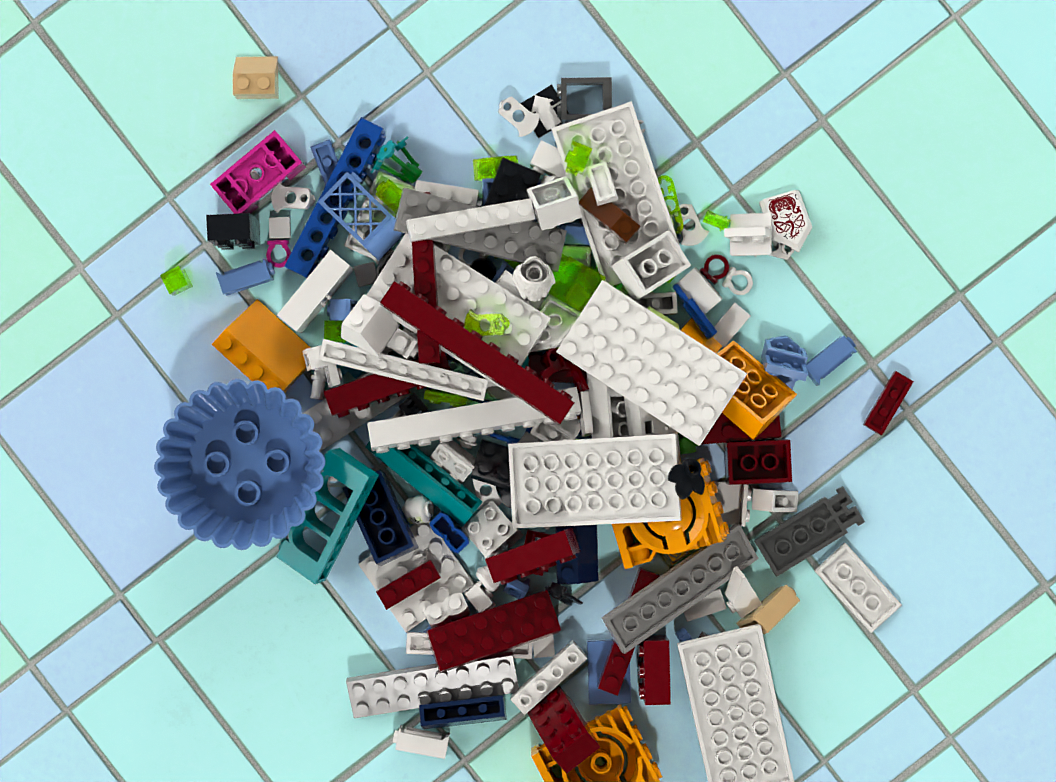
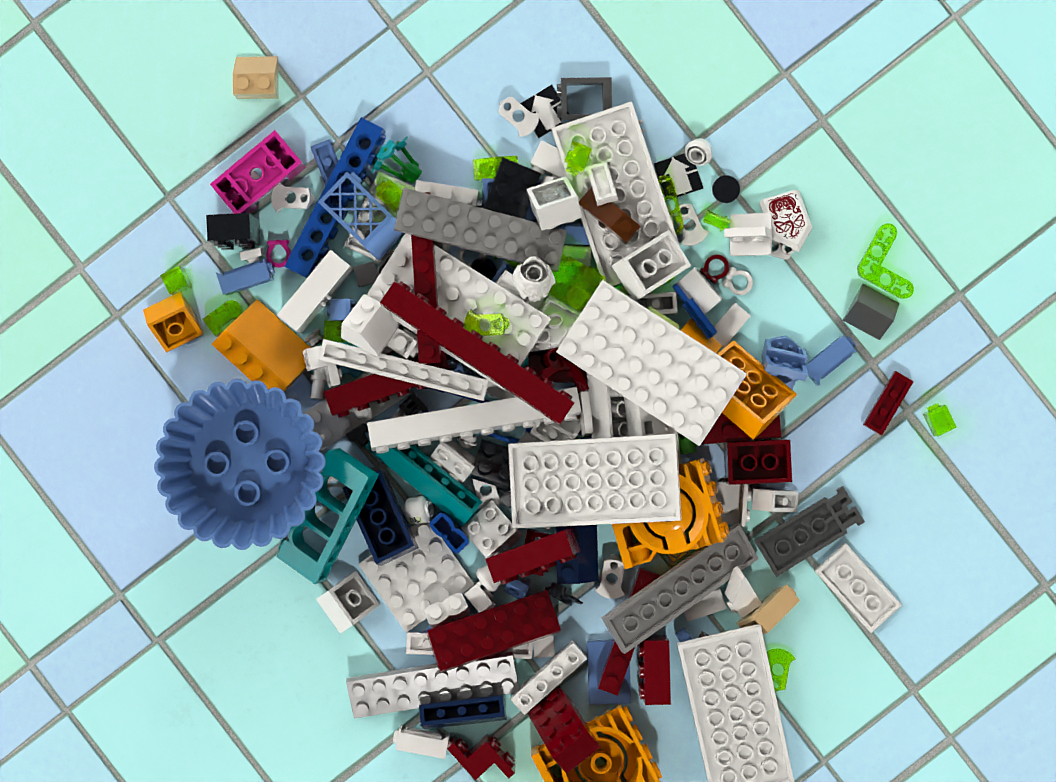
(172, 322): none -> light orange slope
(222, 315): none -> clear neon green leg
(252, 255): none -> white plate
(279, 228): white tile -> none
(314, 338): none -> light grey bush
(348, 602): none -> white slope
(359, 434): none -> black tile
(408, 584): dark red plate -> none
(438, 396): clear neon green plate -> none
(470, 220): white plate -> none
(482, 756): none -> dark red bracket
(607, 589): none -> white piece
(682, 173): none -> sticker
(686, 479): black plate -> none
(698, 152): none -> white cone
(725, 189): none -> black piece
(784, 658): none -> clear neon green piece
(871, 312): none -> dark grey slope
(878, 270): none -> clear neon green beam
(939, 419): none -> clear neon green brick

